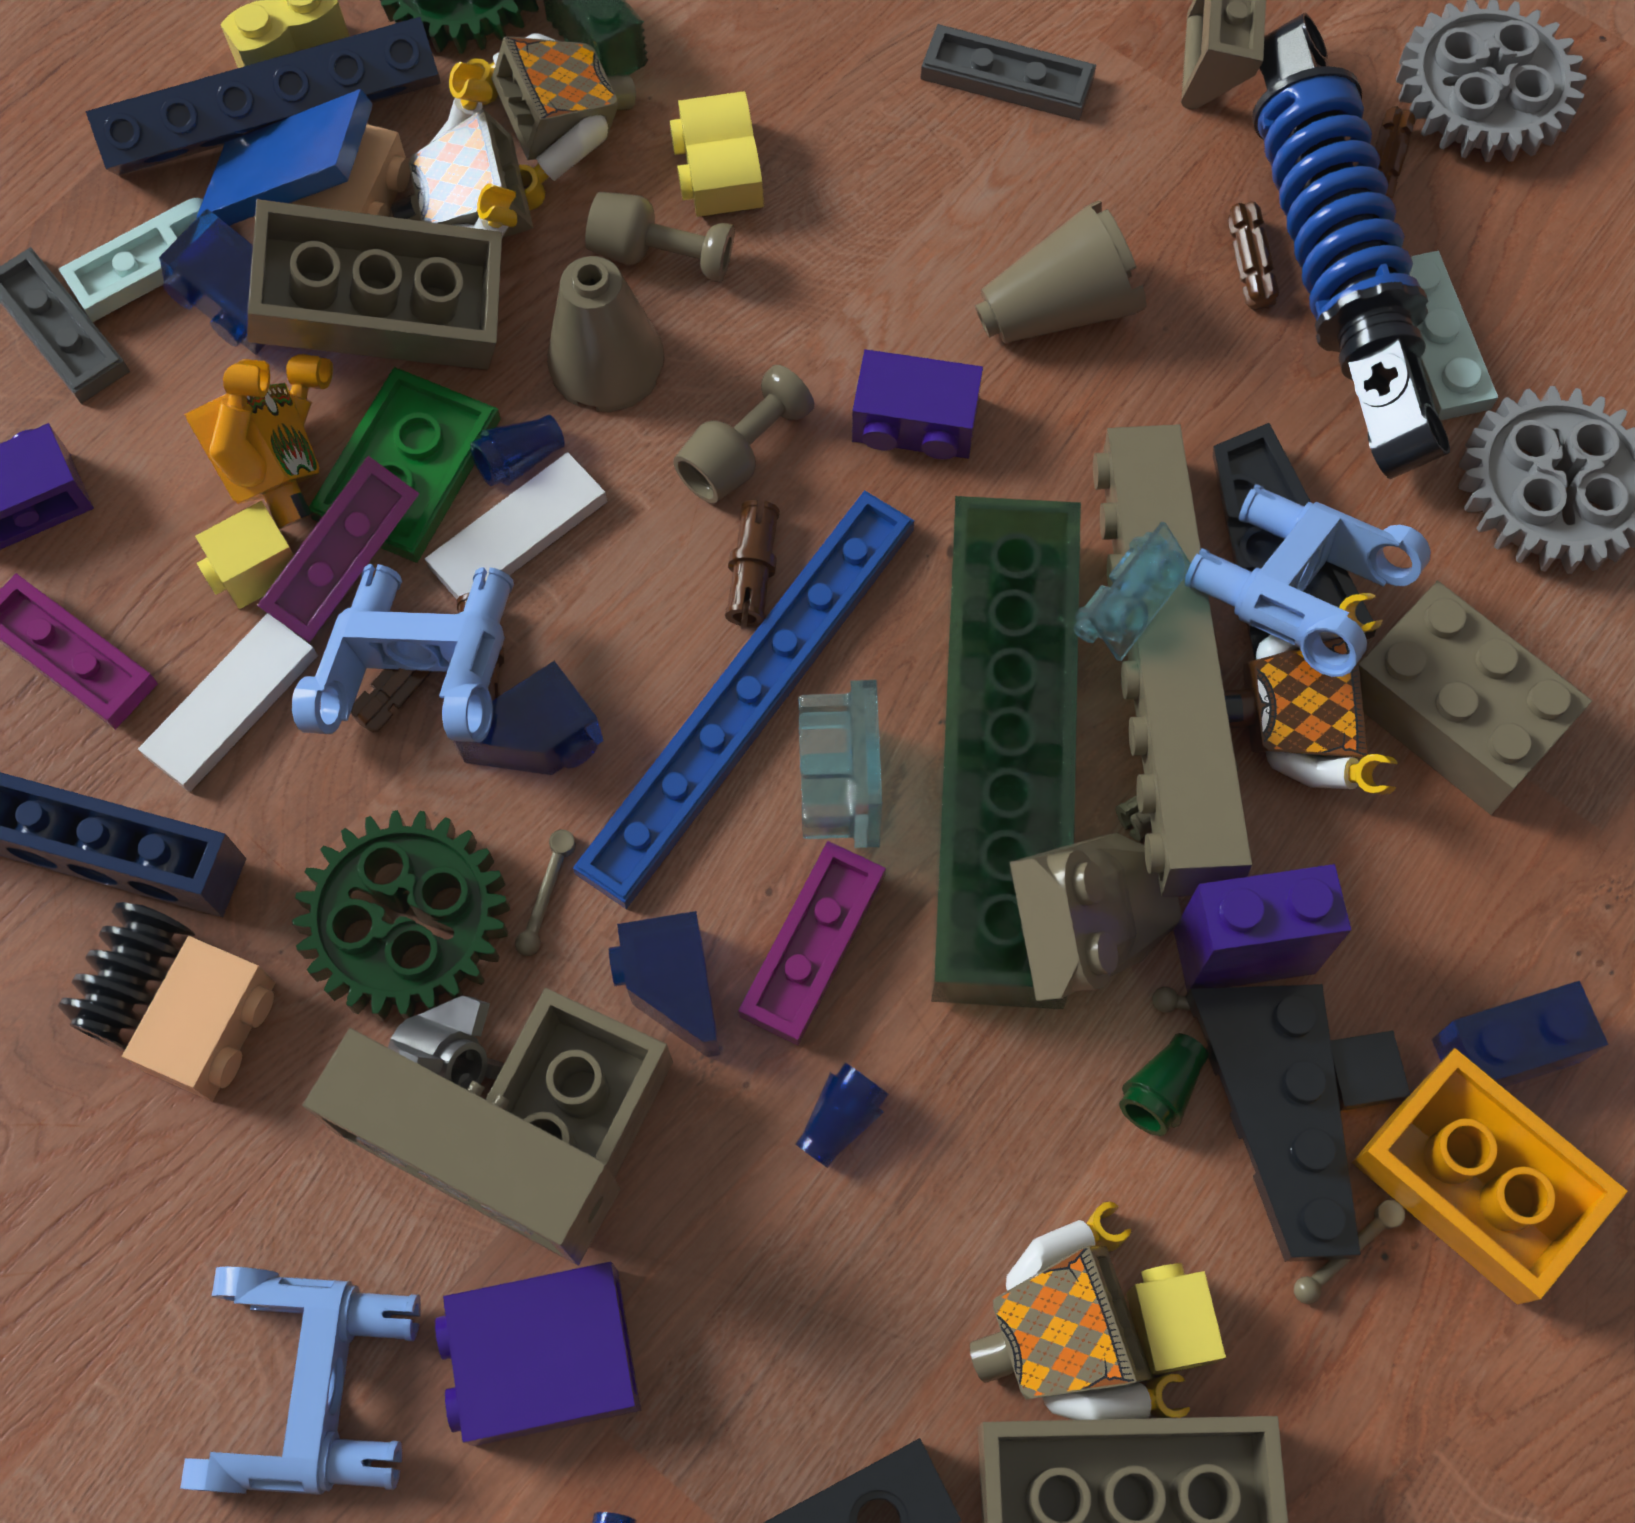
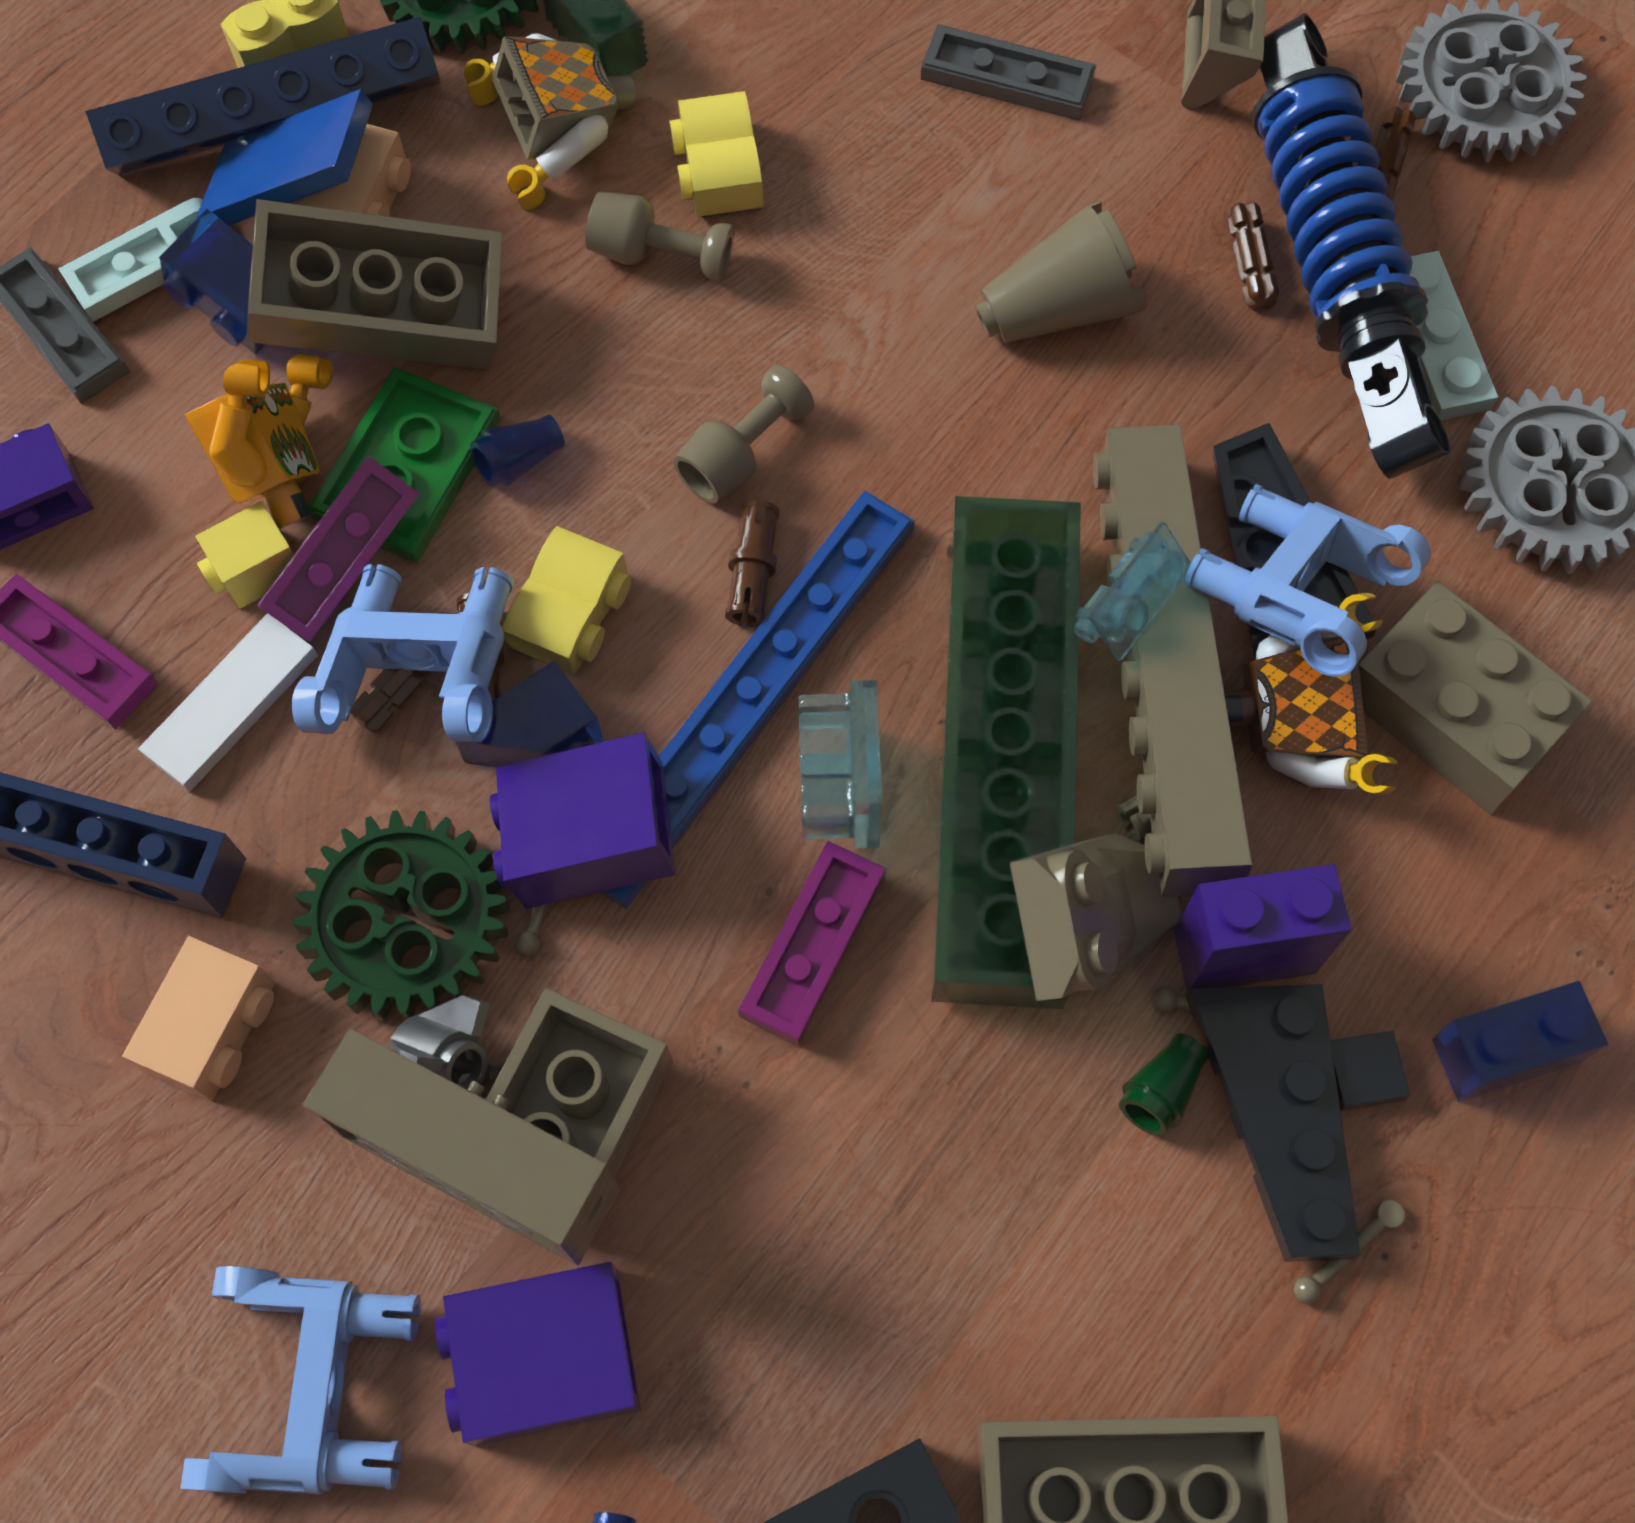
(122, 973): black piece -> none
(469, 167): torso -> none
(519, 525): white tile -> none
(566, 600): none -> light yellow brick
(582, 821): none -> dark purple brick
(602, 339): dark tan cone -> none
(668, 976): clear blue slope -> none
(841, 1114): clear blue cone -> none
(916, 404): dark purple brick -> none
(1072, 1330): torso -> none
(1175, 1319): light yellow brick -> none
(1490, 1178): light orange slope -> none

